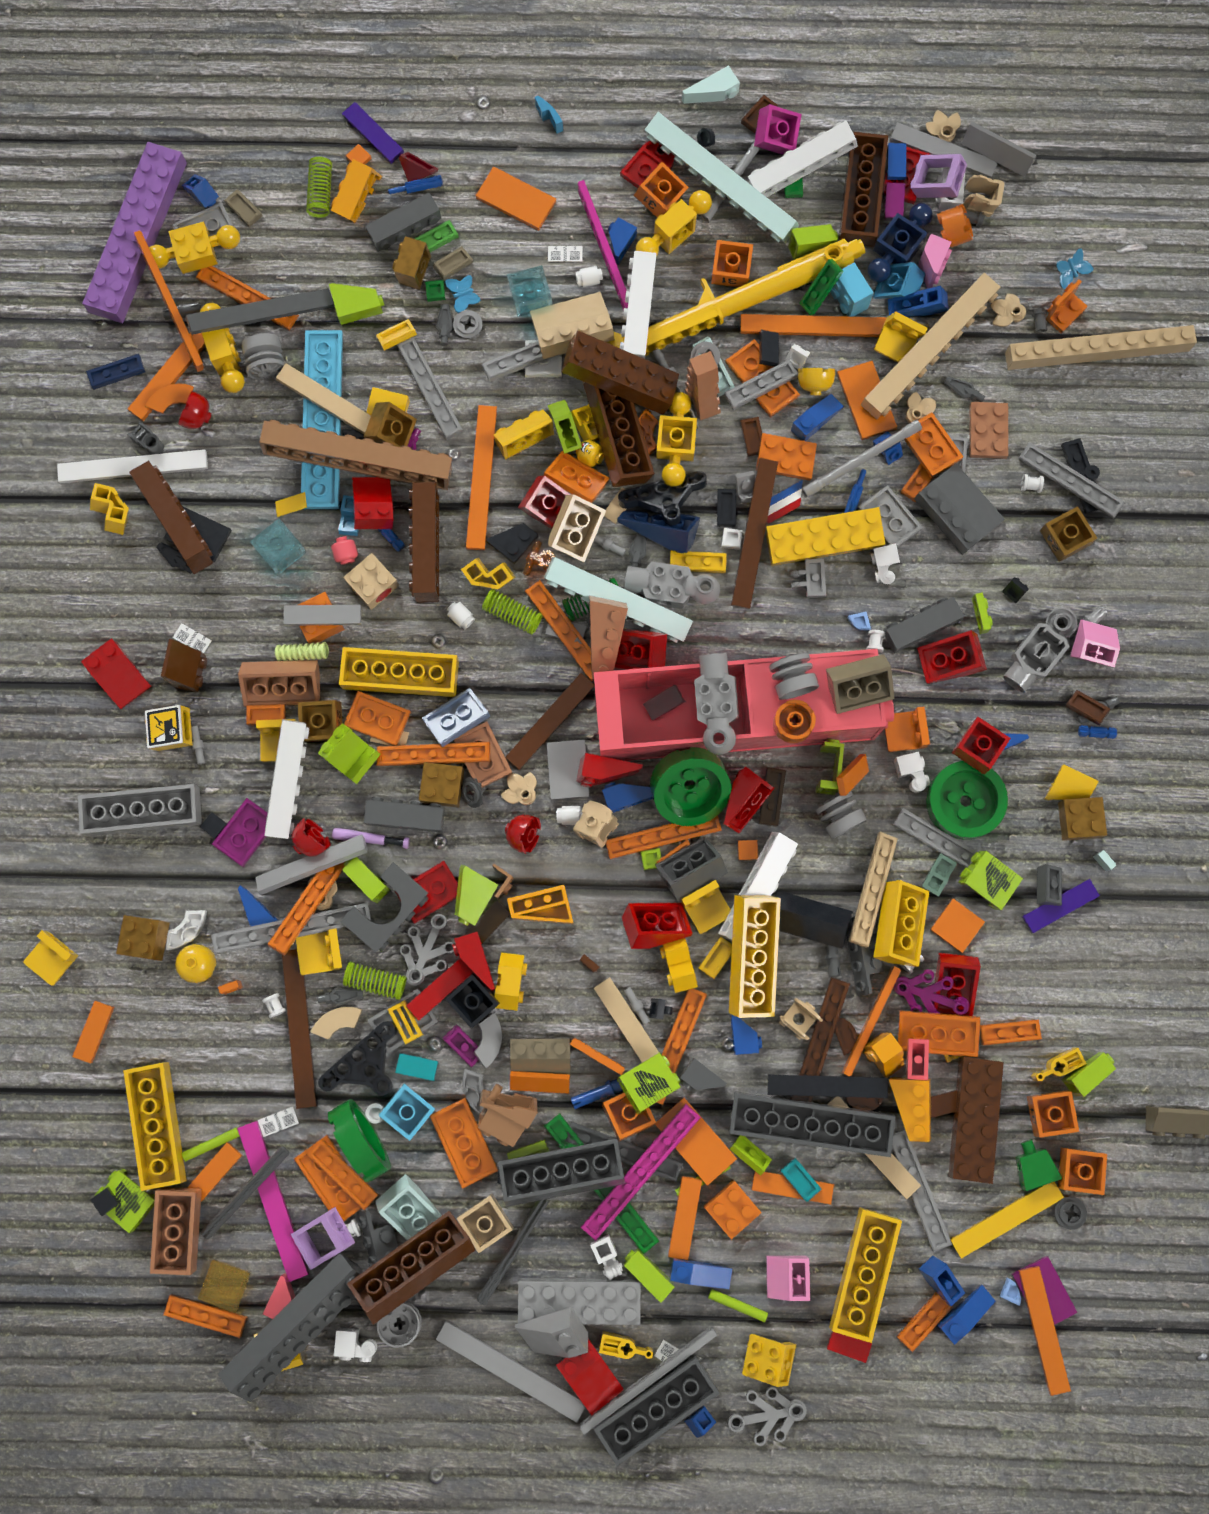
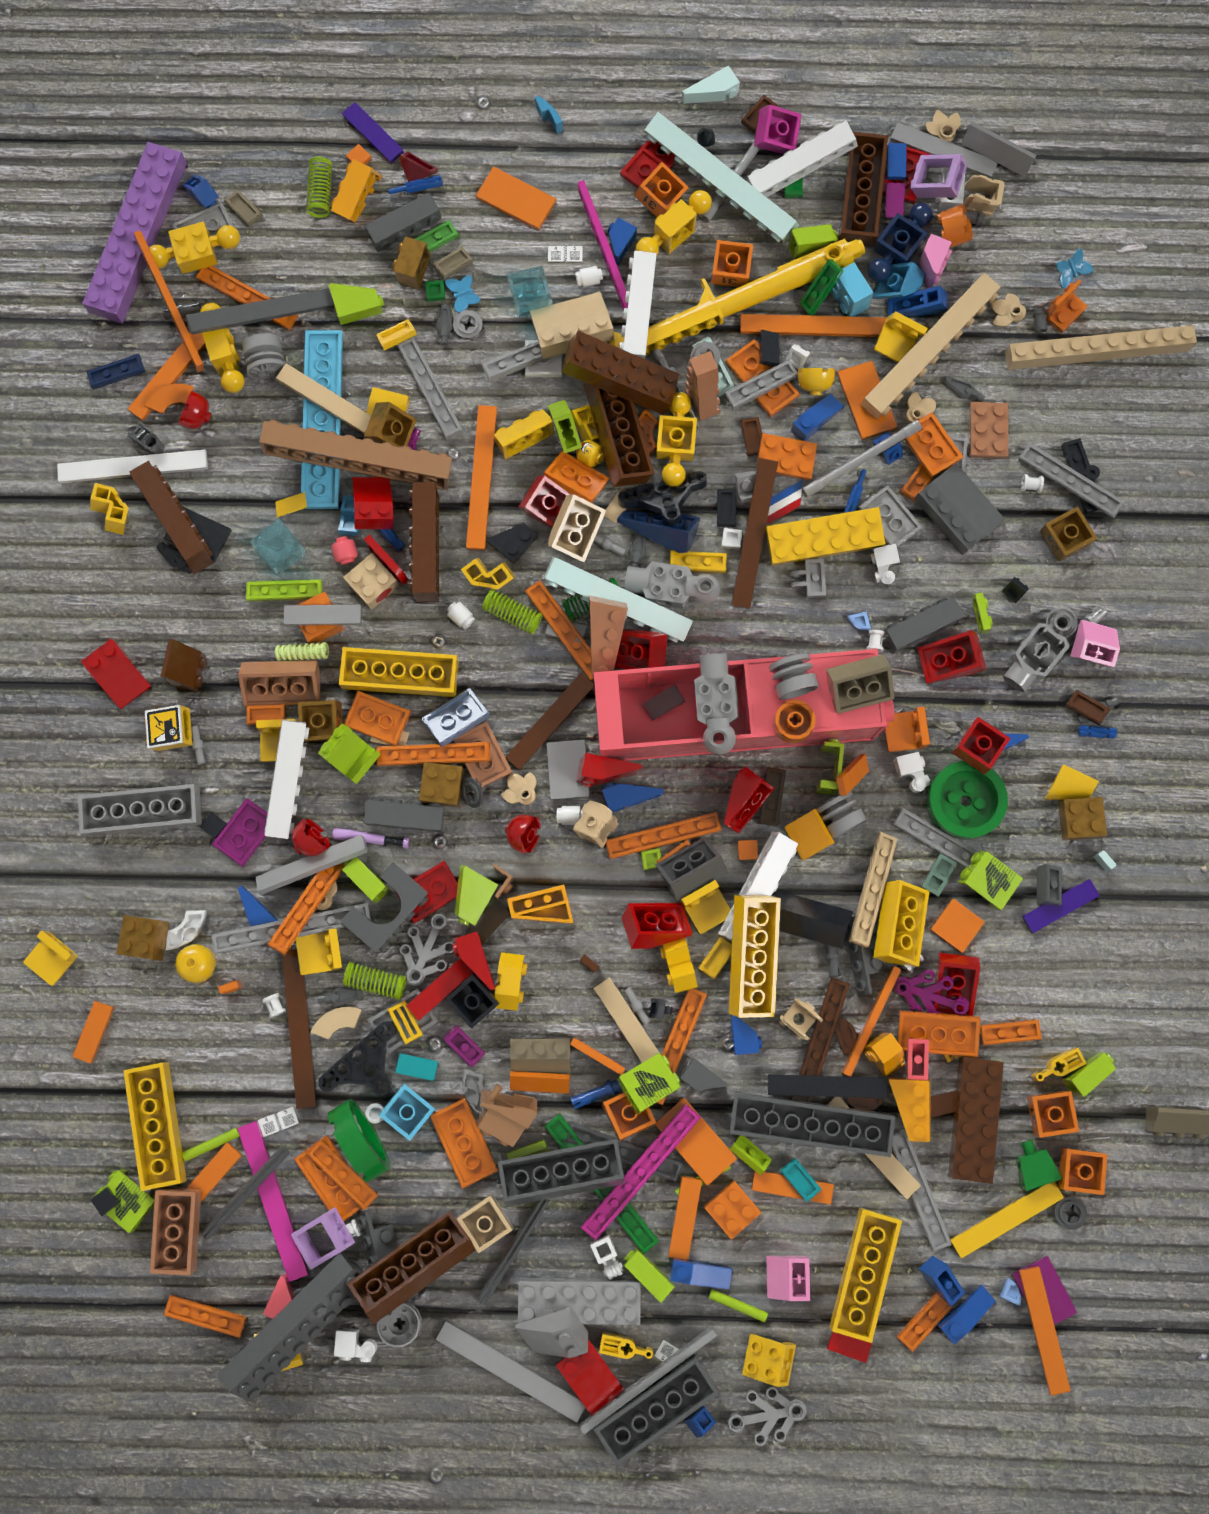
(191, 638): white sticker -> none
(224, 1285): clear yellow tile -> none
(282, 590): none -> lime tile
(386, 560): none -> red tile
(407, 1208): light aqua slope -> none
(490, 1040): light grey tile -> none
(542, 559): clear orange piece -> none
(692, 803): green brick -> none
(810, 834): none -> light orange tile

